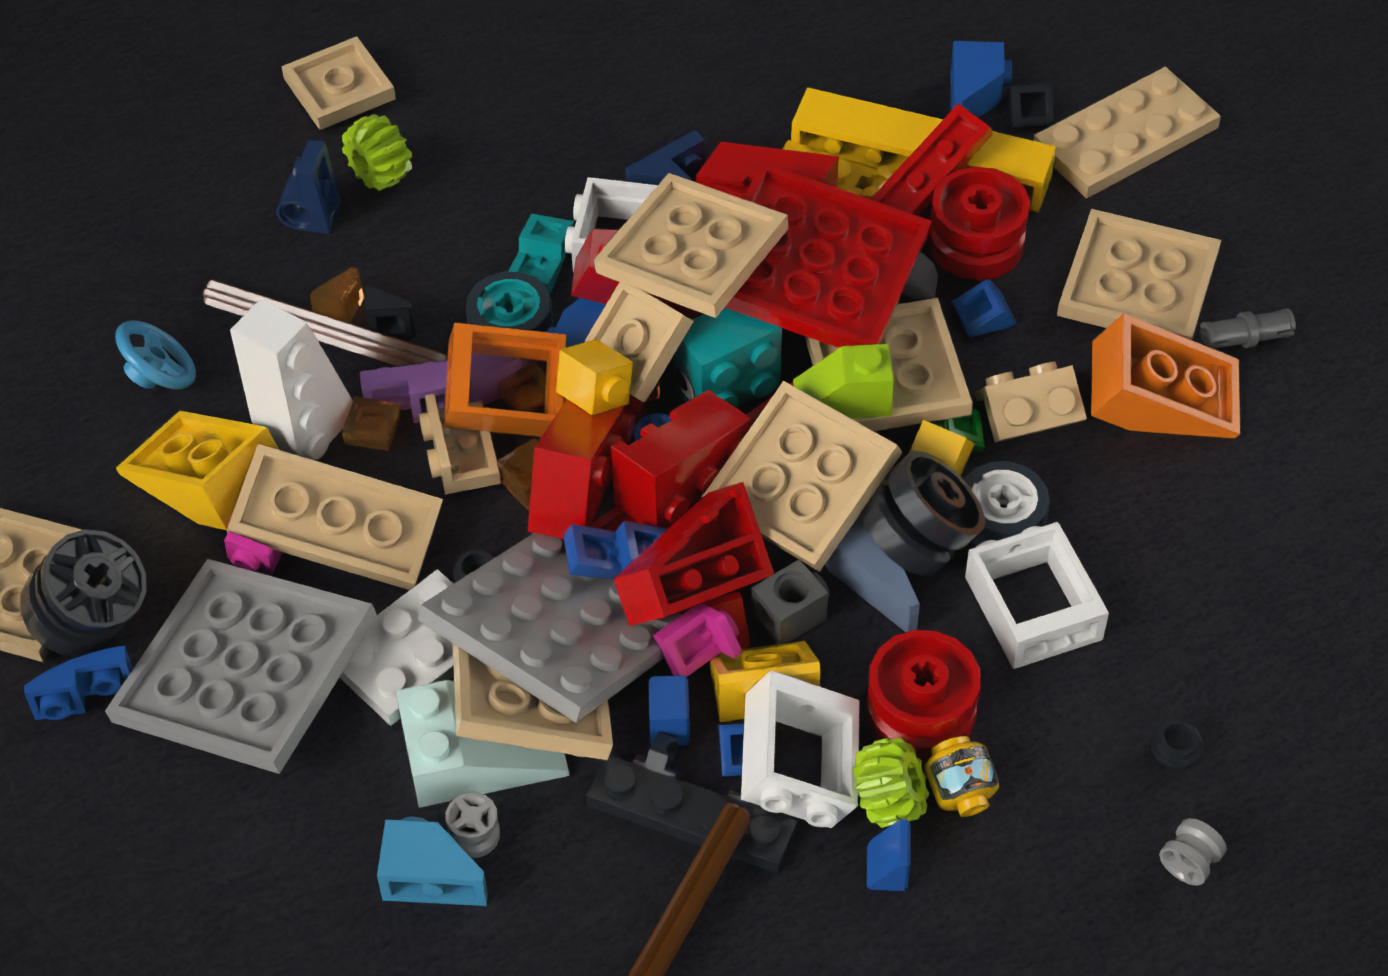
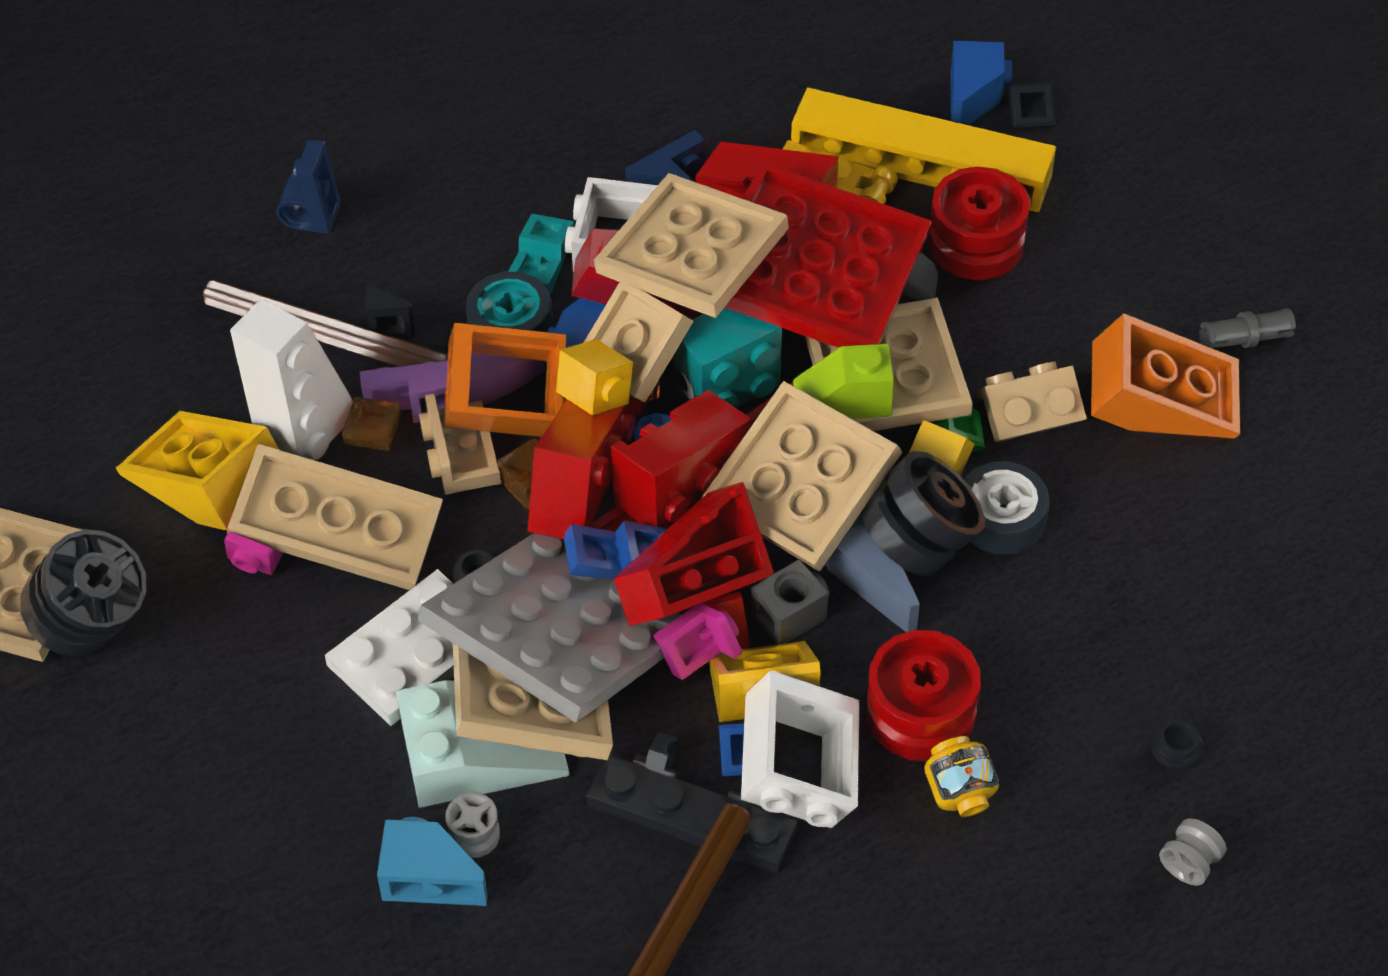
(64, 687): blue slope -> none
(151, 363): dark azure piece -> none
(242, 665): light grey plate -> none
(338, 83): tan plate -> none
(339, 296): clear orange slope -> none
(376, 152): lime gear -> none
(524, 389): clear orange plate -> none
(669, 707): blue slope -> none
(890, 782): lime gear -> none
(890, 858): blue slope -> none
(940, 154): red plate -> none
(983, 310): blue slope -> none
(1047, 634): white window -> none
(1128, 131): tan plate -> none
(1138, 272): tan plate -> none

